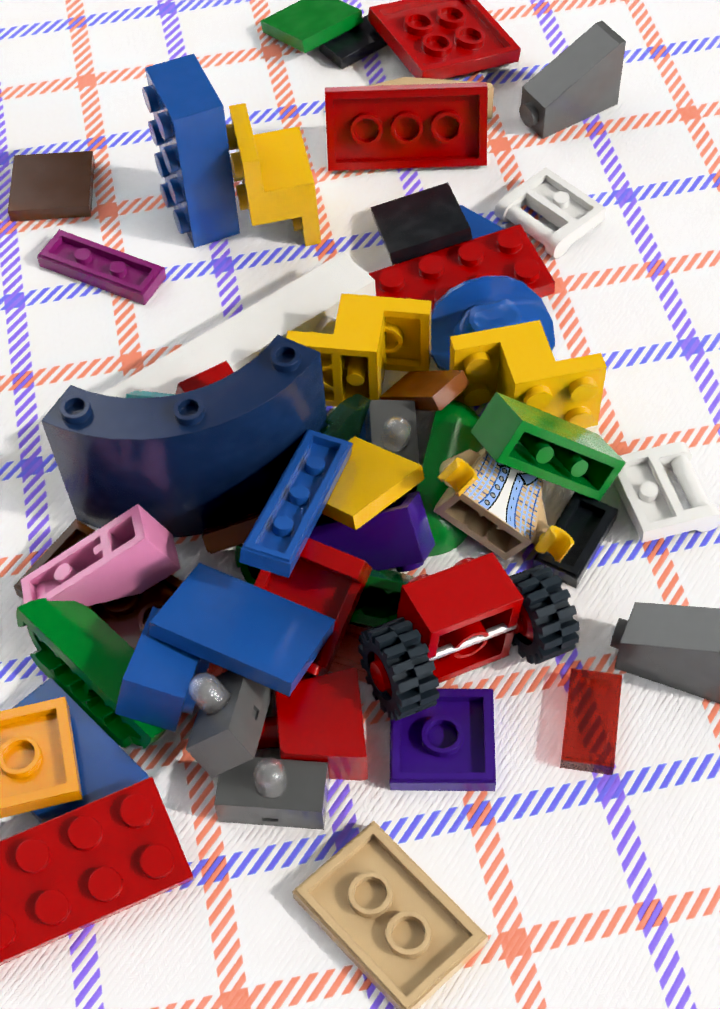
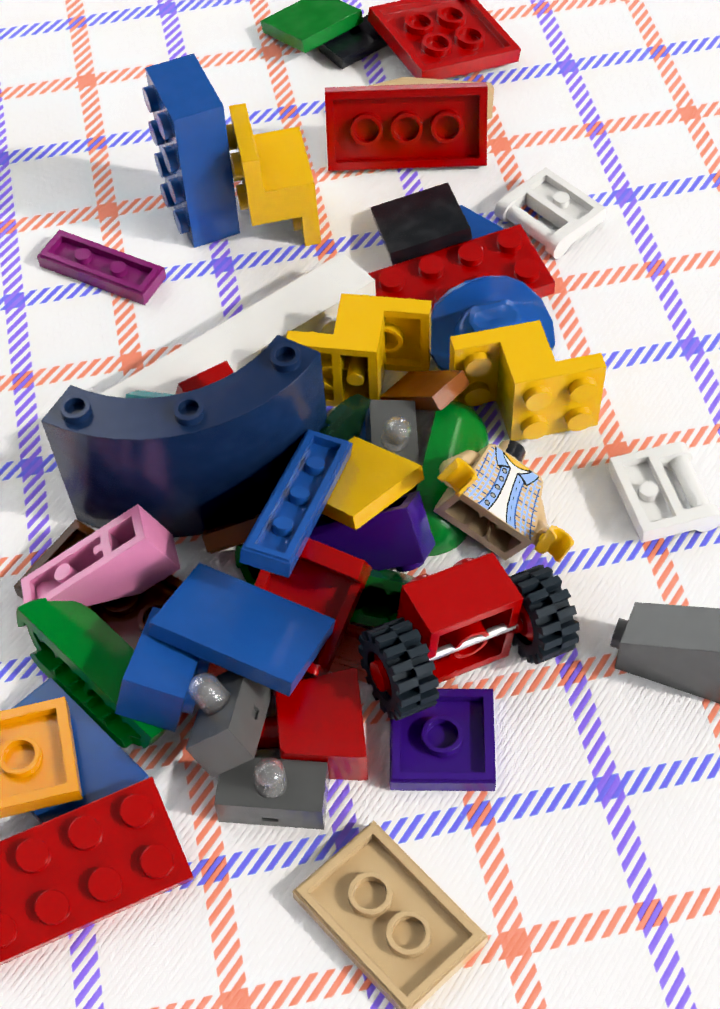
(51, 186): reddish brown tile -> none
(547, 447): green brick -> none
(575, 83): slope -> none
(588, 524): black tile -> none
(591, 721): clear red tile -> none

